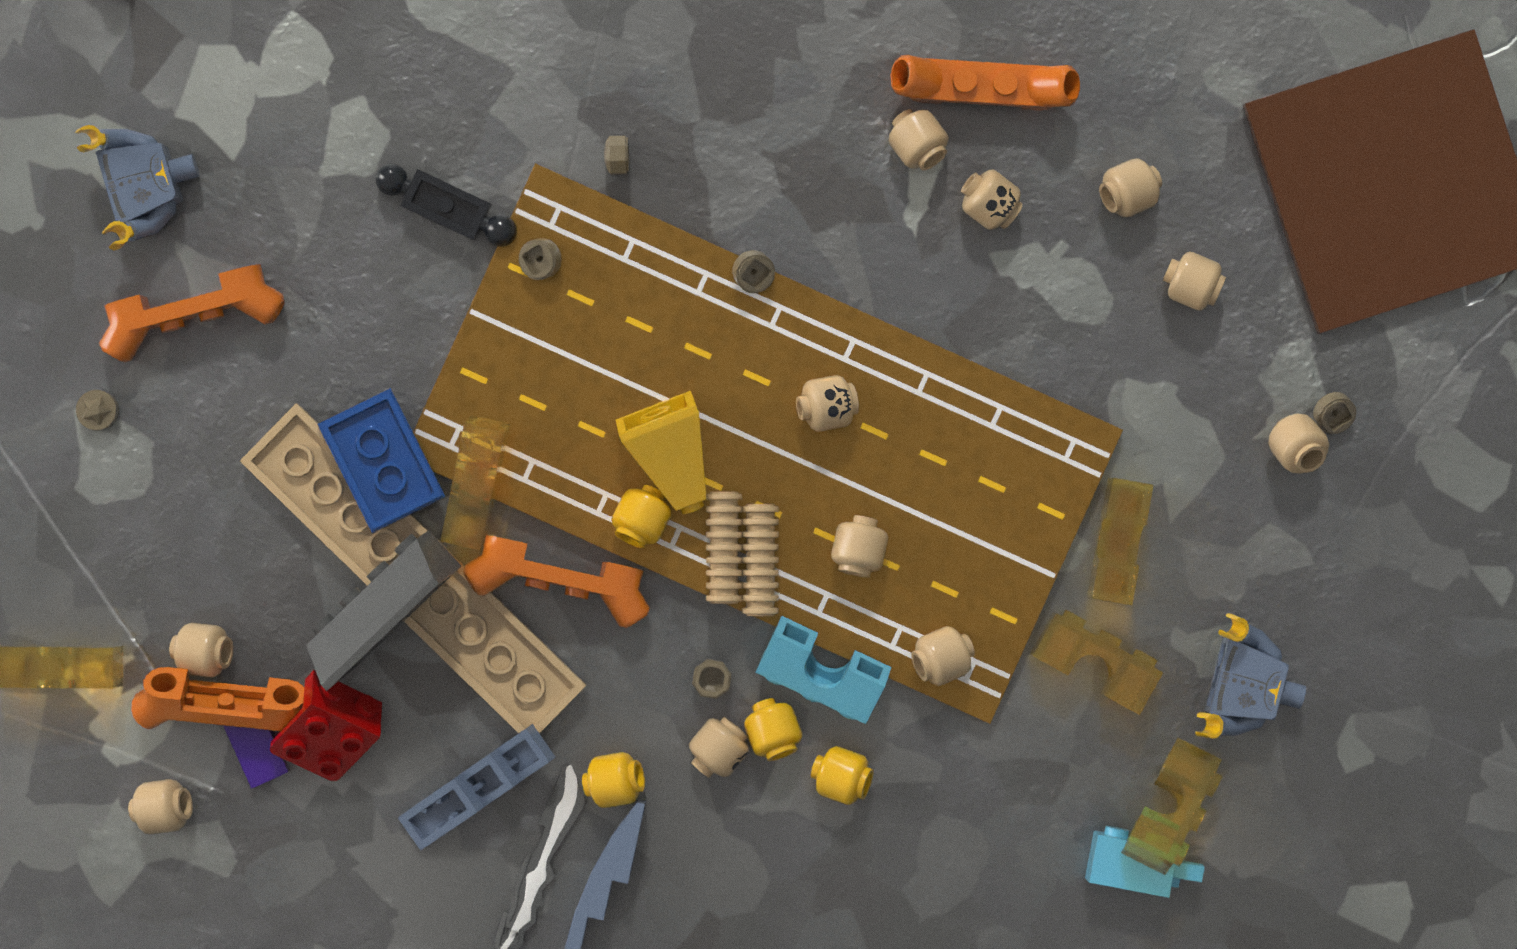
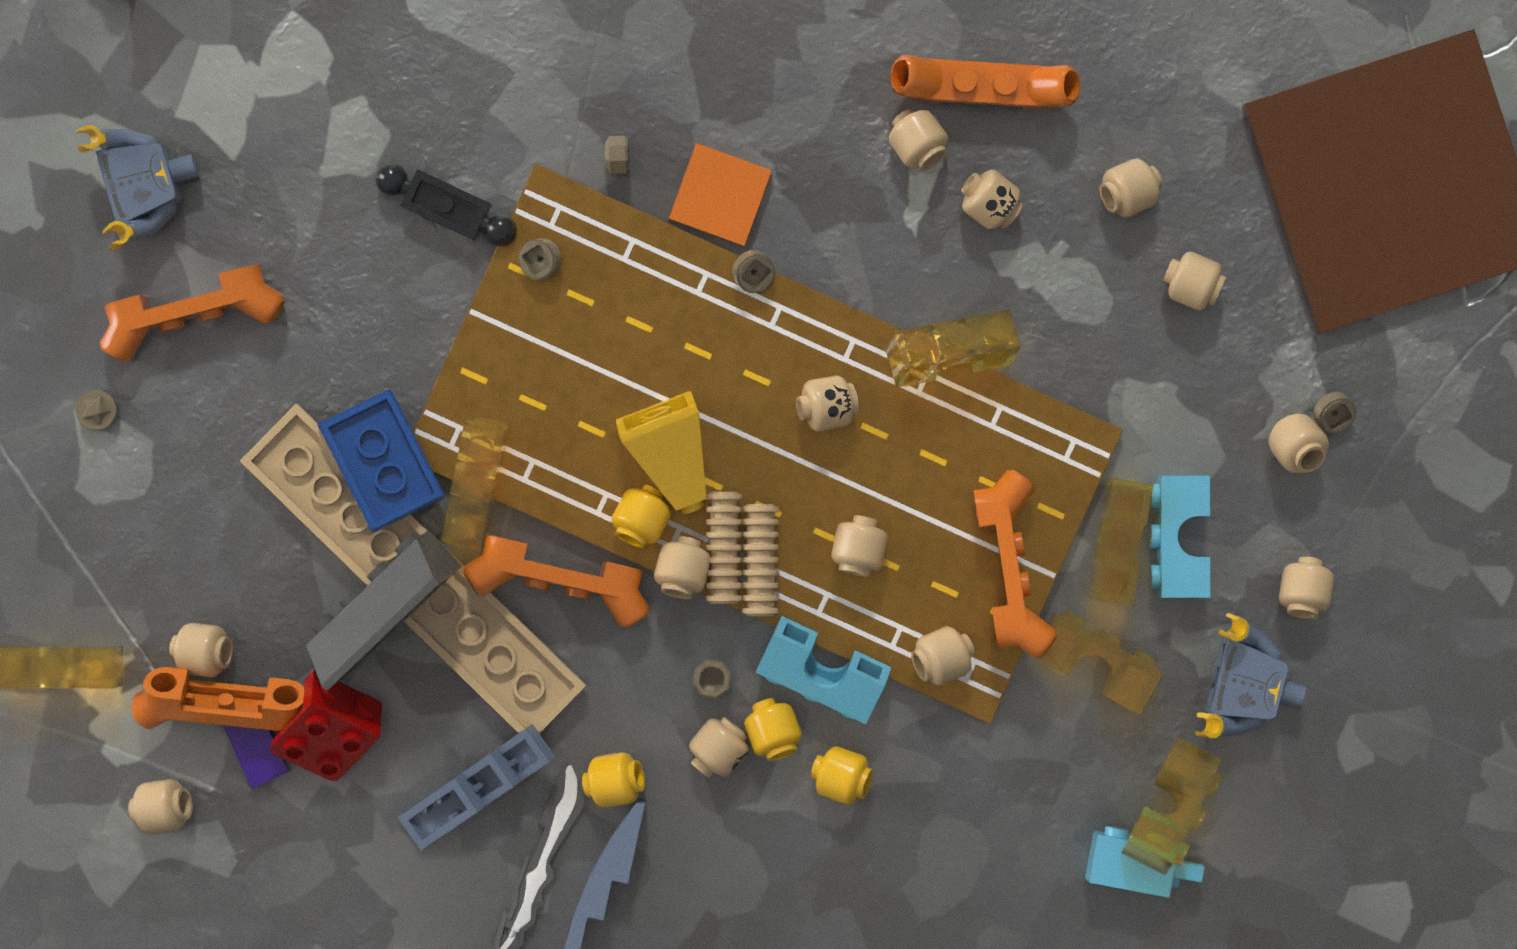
(682, 568): none -> tan head
(720, 194): none -> orange tile
(924, 351): none -> clear yellow arch
(1013, 622): none -> orange plate
(1176, 571): none -> medium azure arch
(1306, 588): none -> tan head

